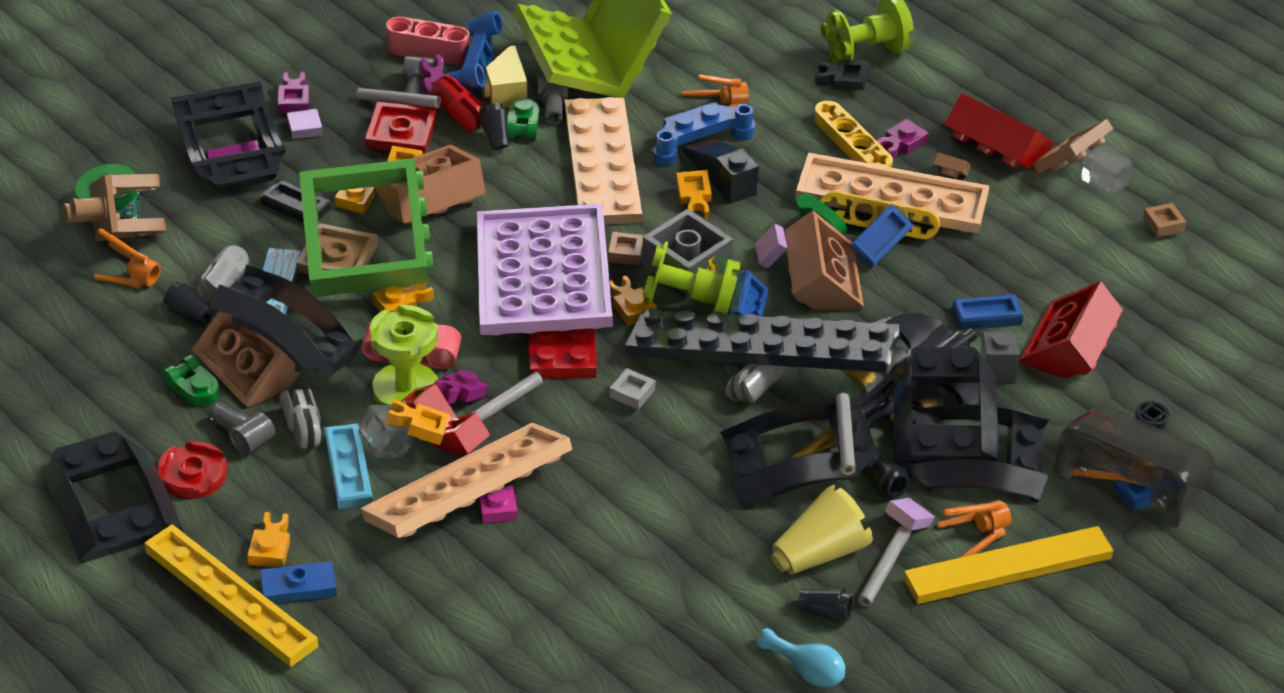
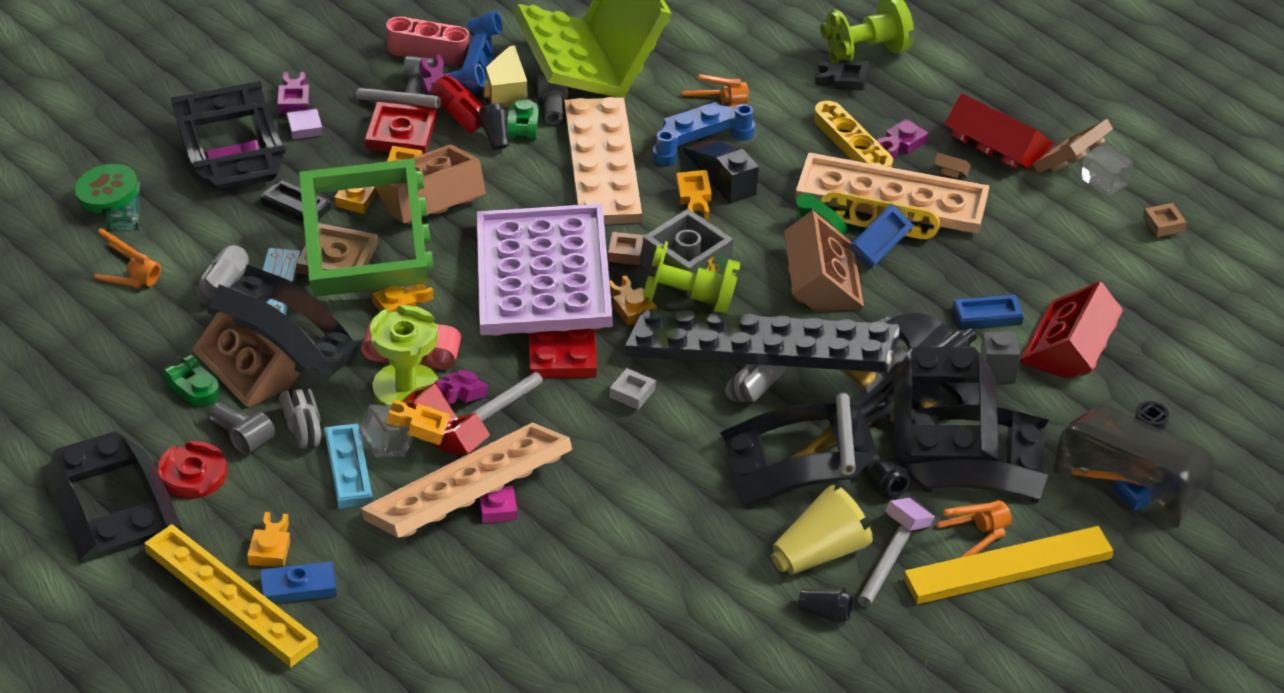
(102, 211): medium nougat piece -> none
(186, 302): black cone -> none
(748, 296): blue plate -> none
(771, 246): lavender tile -> none
(815, 663): medium azure piece -> none

